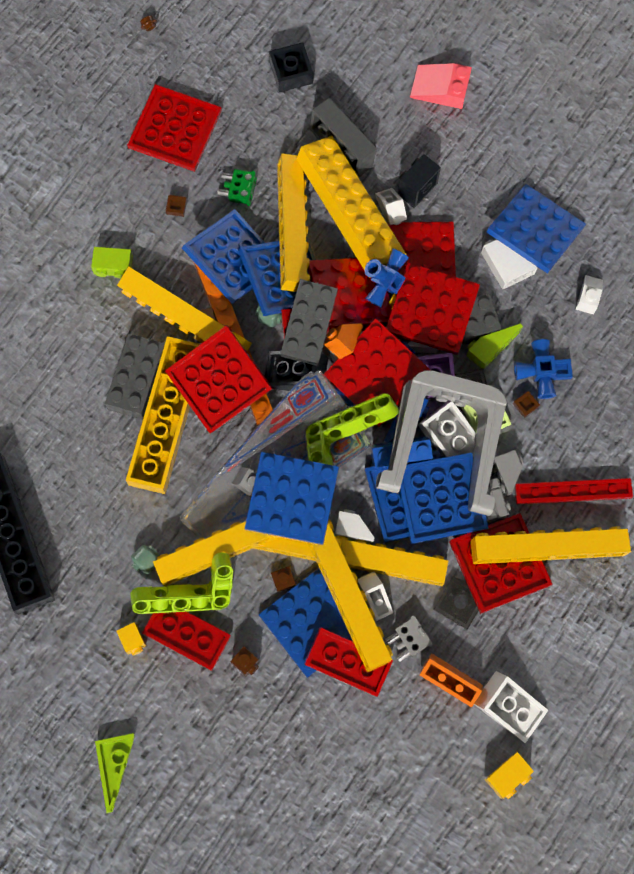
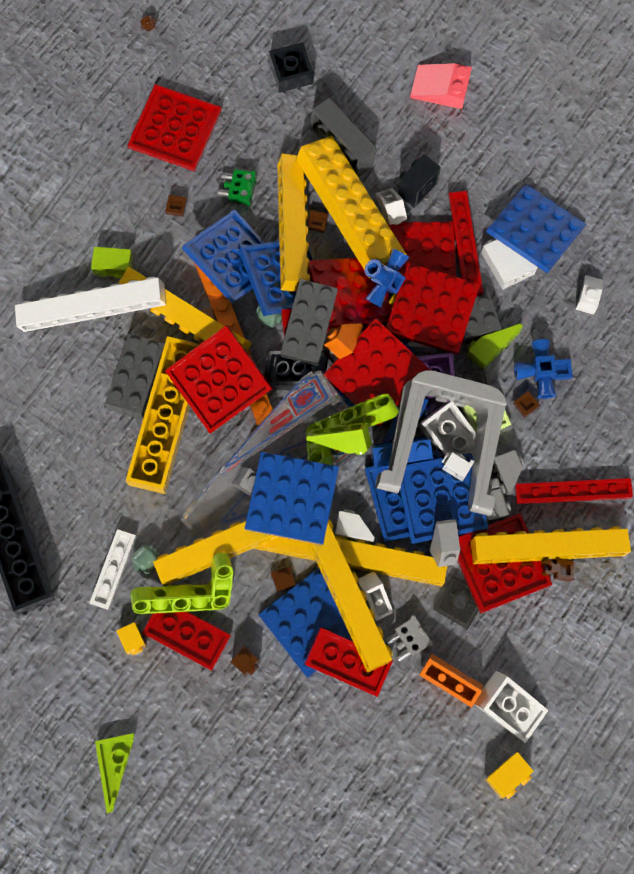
(90, 304): none -> white brick
(113, 569): none -> white plate
(317, 221): none -> reddish brown plate
(344, 438): none -> lime slope
(445, 543): none -> light grey slope
(457, 465): none -> white brick
(465, 238): none -> red plate
(561, 569): none -> reddish brown plate

